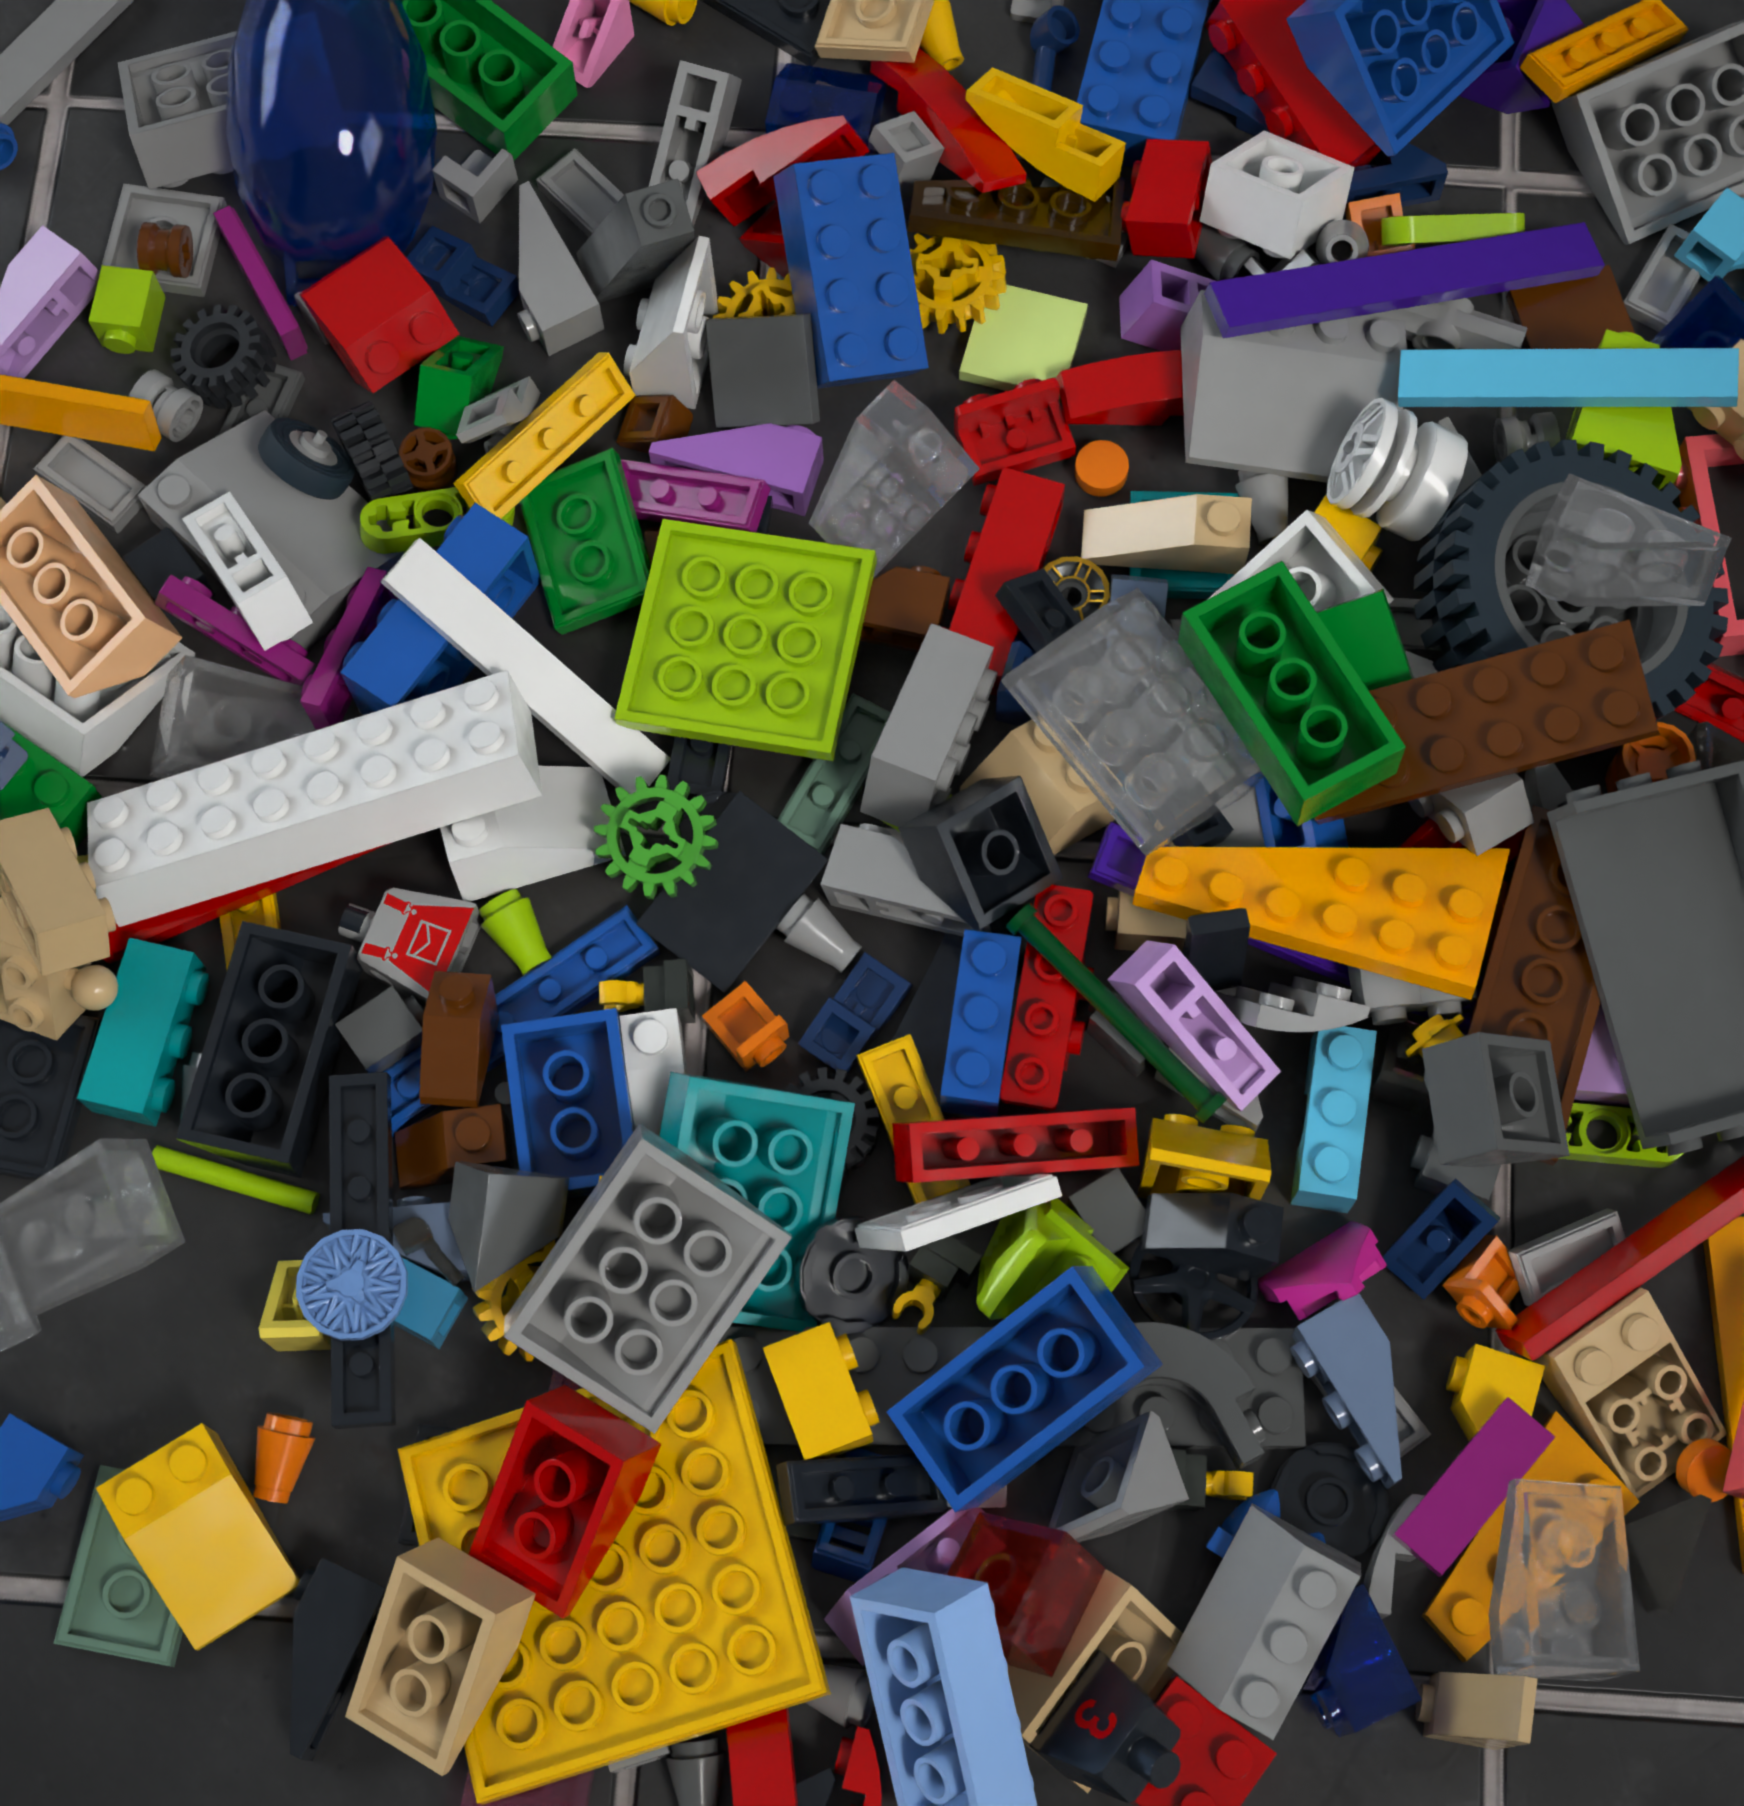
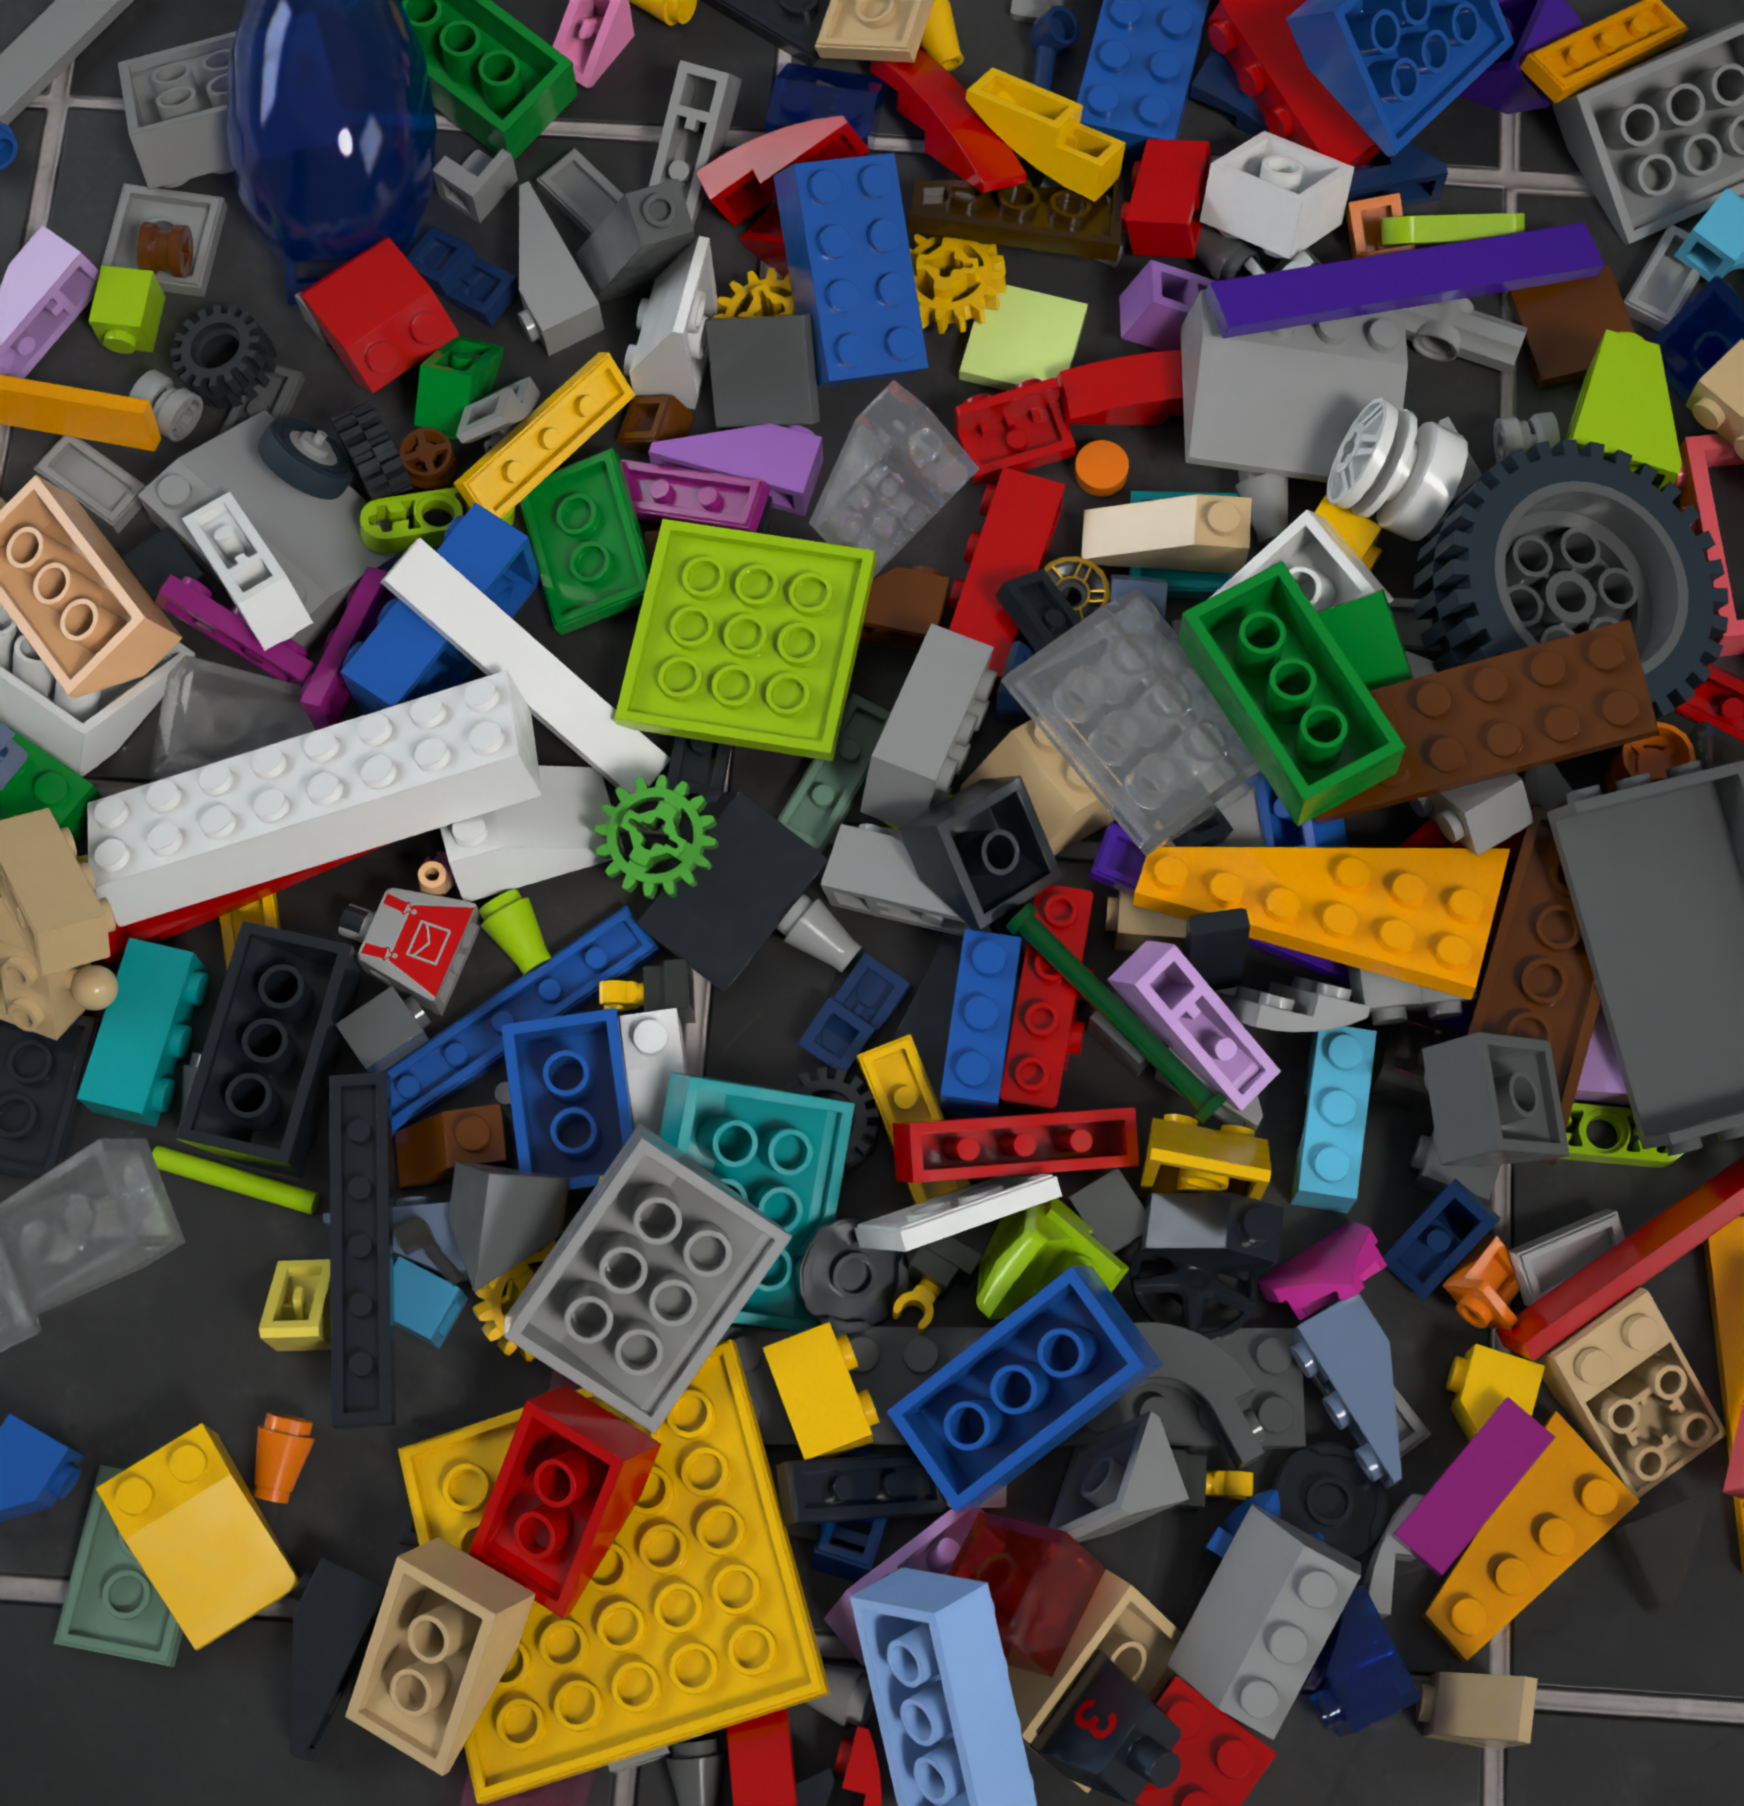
(261, 282): magenta tile -> none
(352, 1285): medium blue wheel -> none
(436, 875): none -> light nougat arm
(457, 1038): reddish brown slope -> none
(747, 1027): orange bracket -> none
(914, 149): light grey panel -> none
(1341, 230): light grey cone -> none
(1434, 1032): yellow plate -> none
(1563, 1584): clear slope -> none
(1569, 377): medium azure tile -> none
(1622, 552): clear slope -> none
(1703, 1468): orange tile -> none

